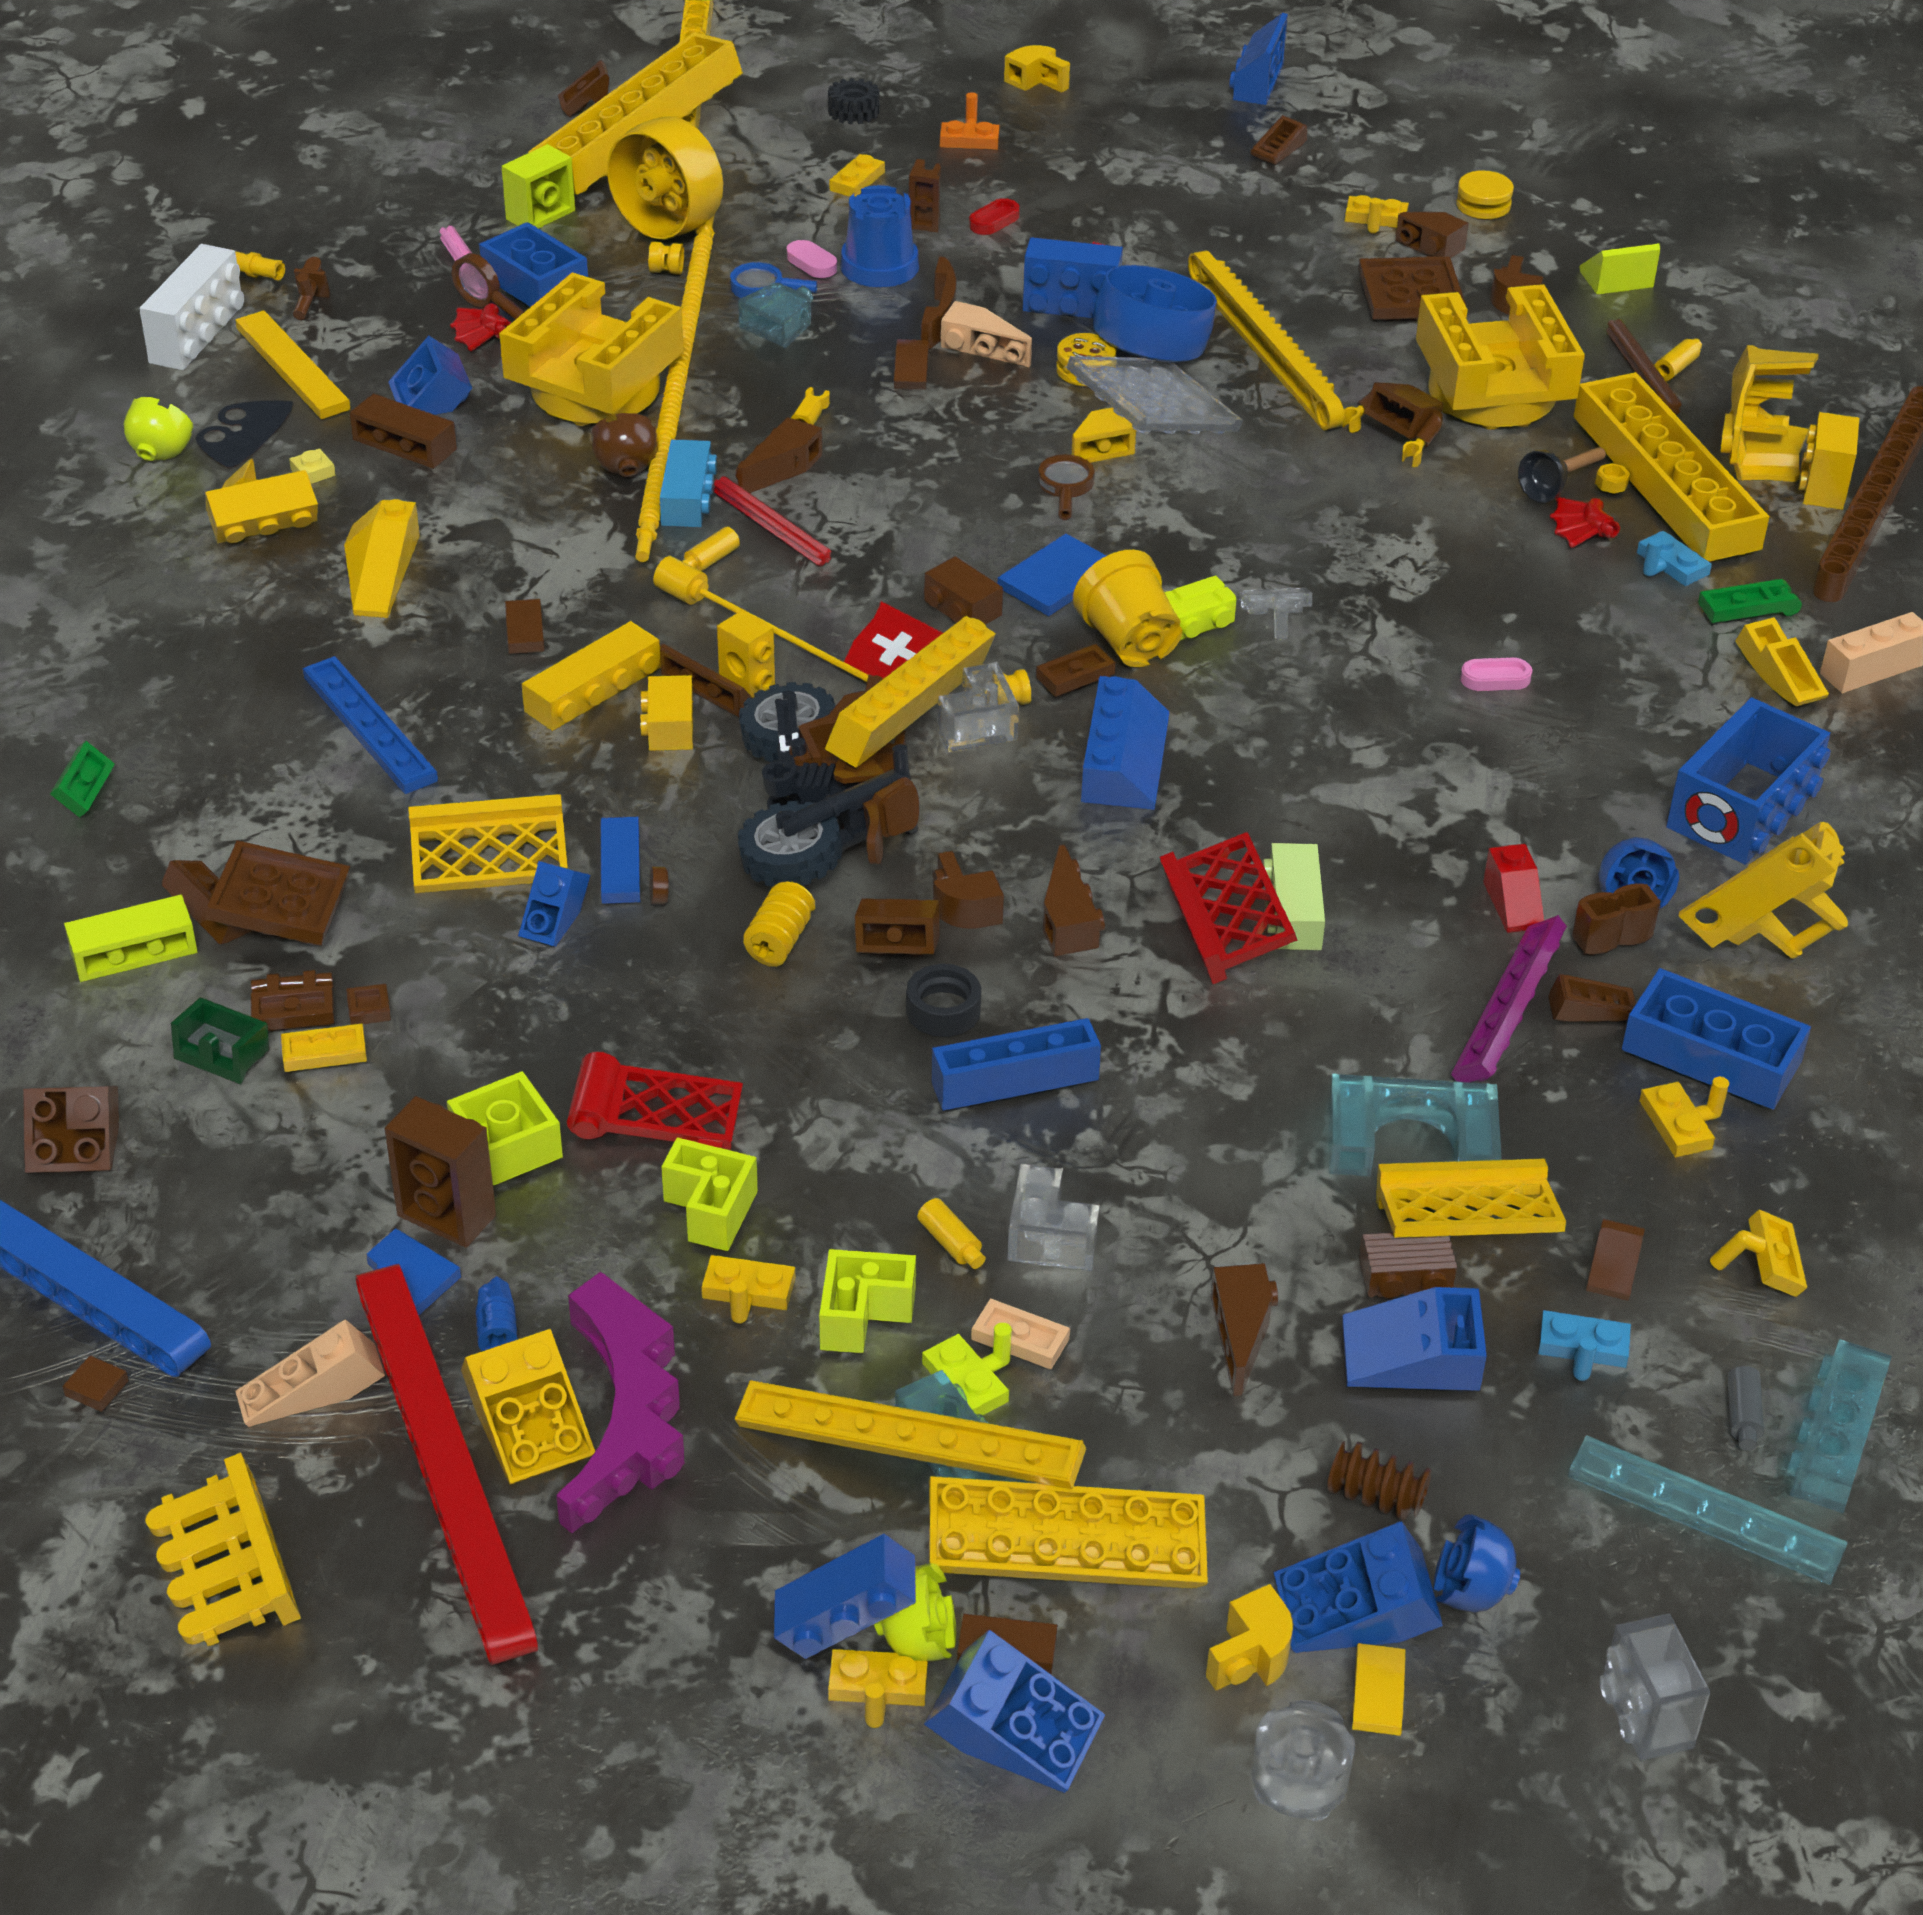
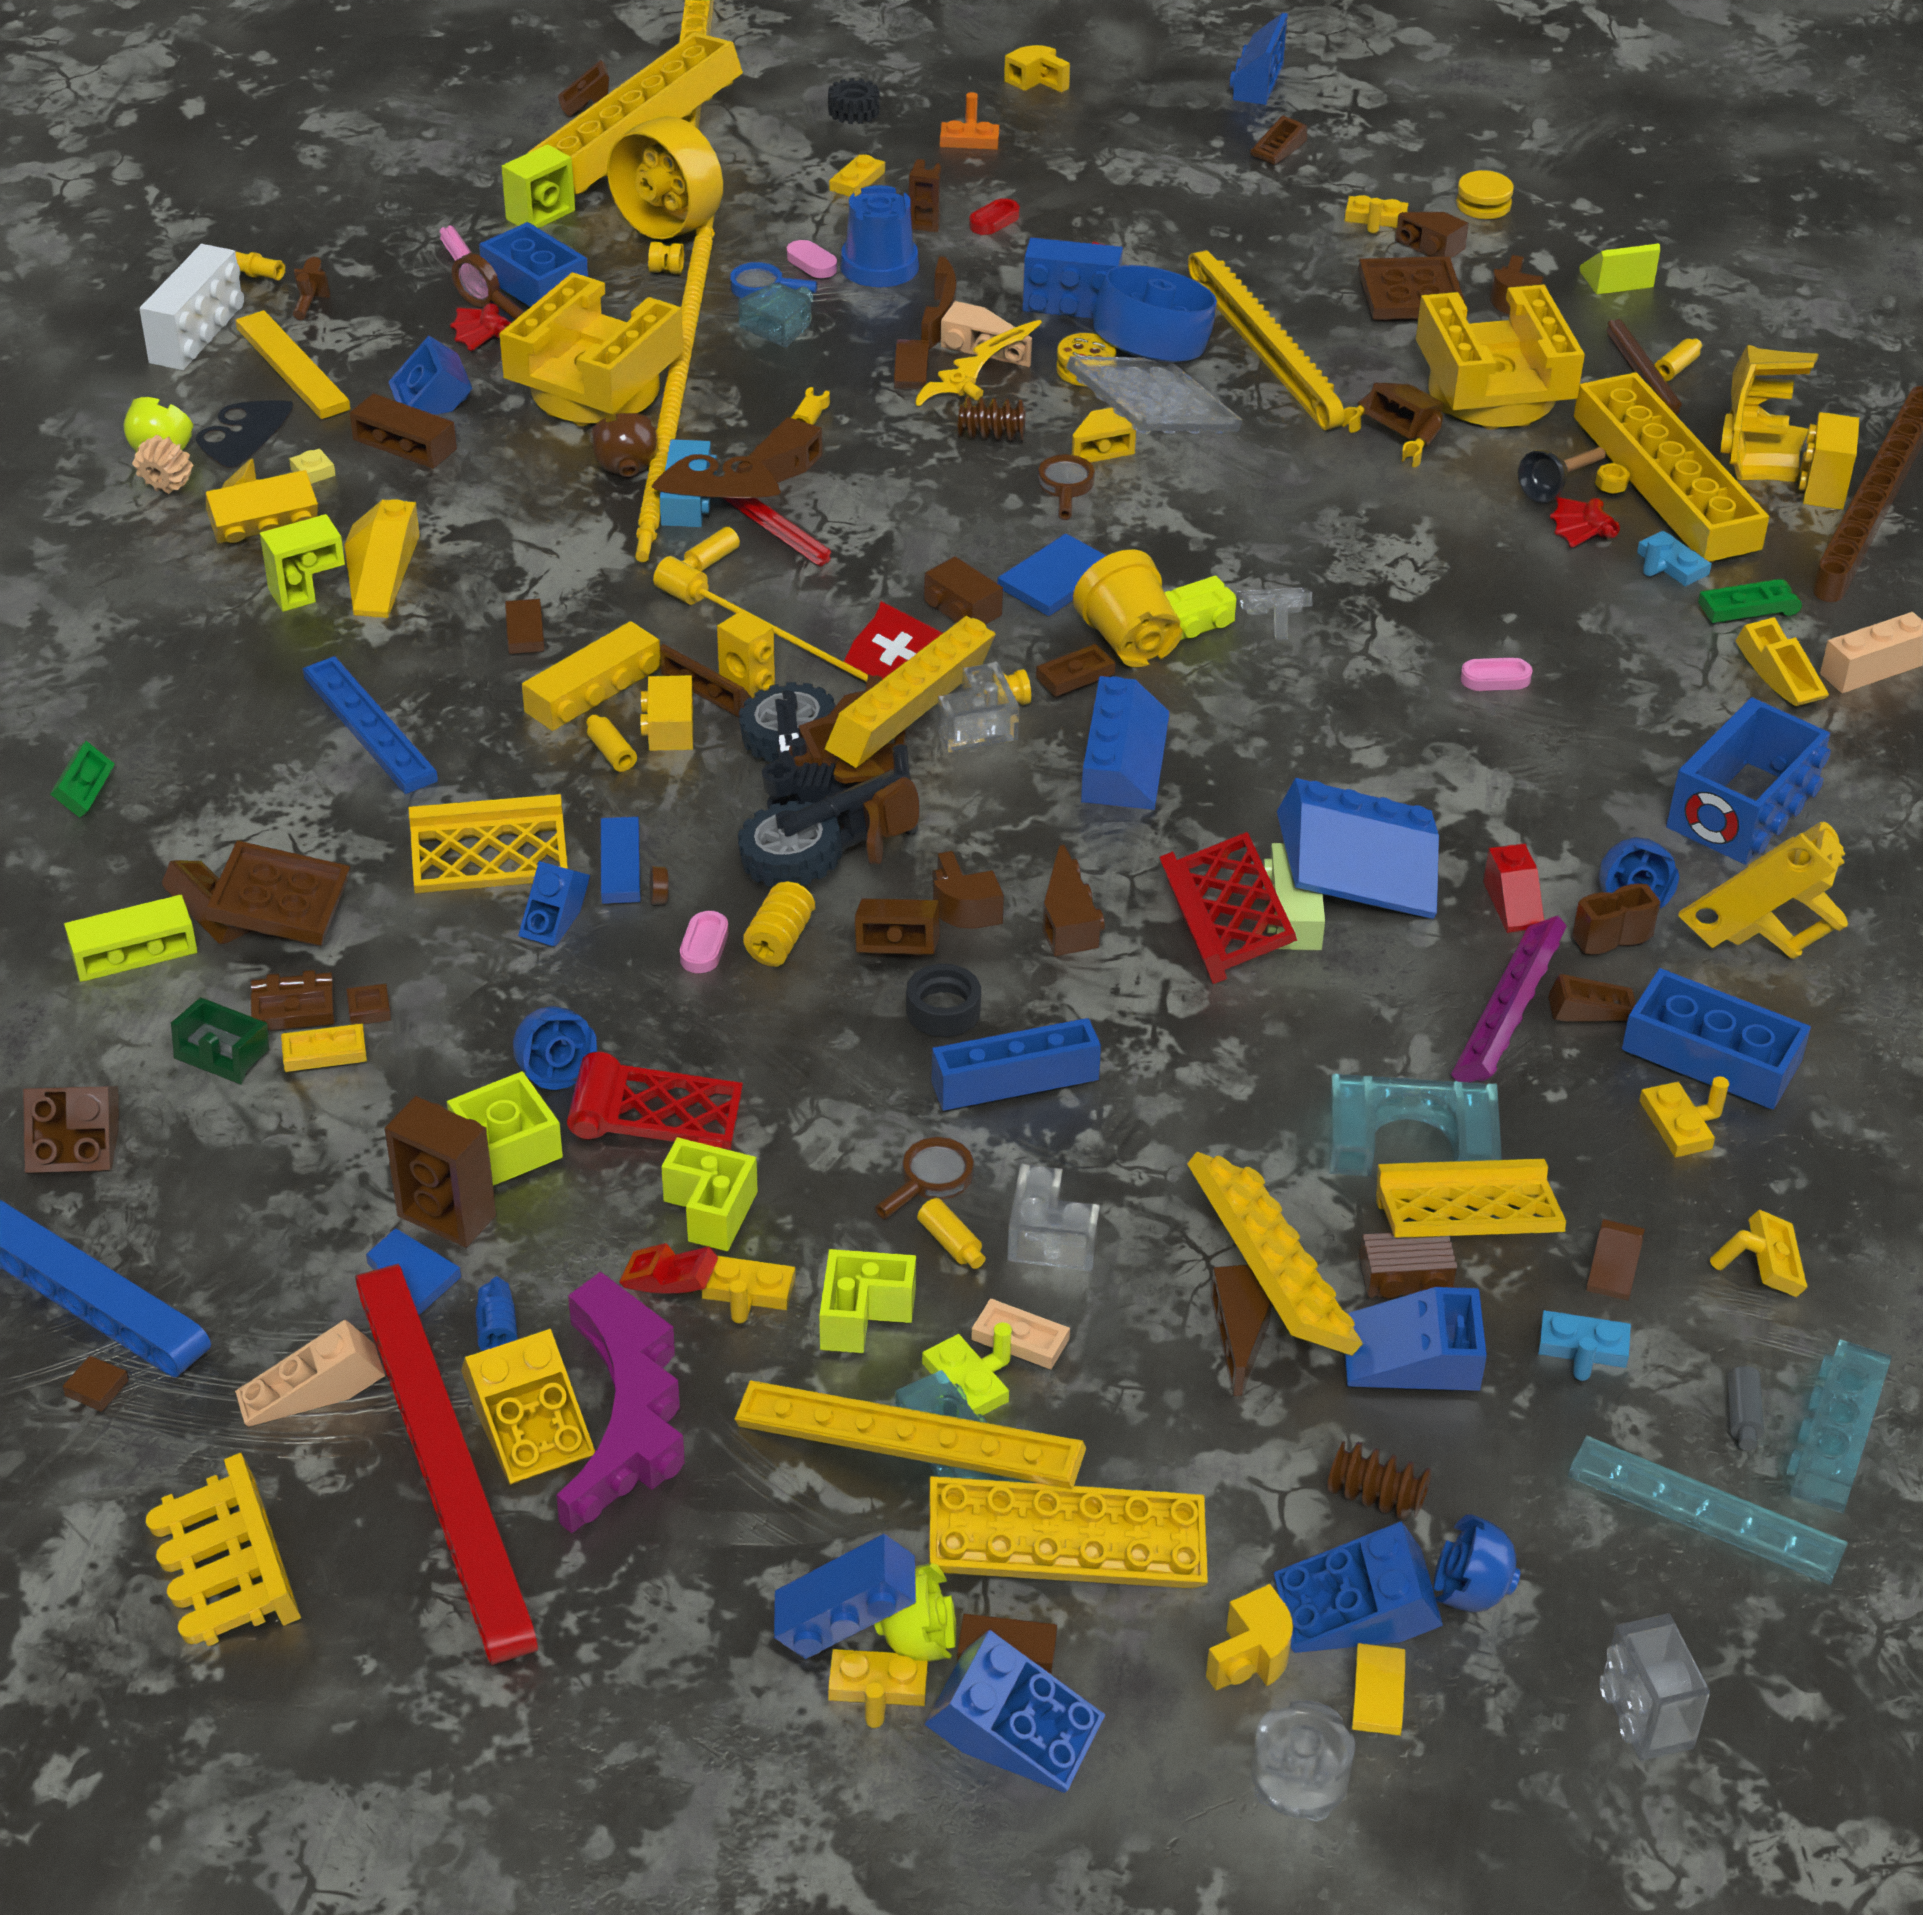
(162, 464): none -> light nougat gear
(295, 554): none -> neon yellow brick
(552, 1045): none -> blue cylinder
(611, 743): none -> yellow cylinder
(663, 1271): none -> red slope
(685, 481): none -> reddish brown piece
(704, 942): none -> bright pink tile
(933, 1170): none -> piece
(964, 378): none -> yellow piece
(991, 418): none -> reddish brown piece
(1275, 1254): none -> yellow plate
(1361, 847): none -> slope

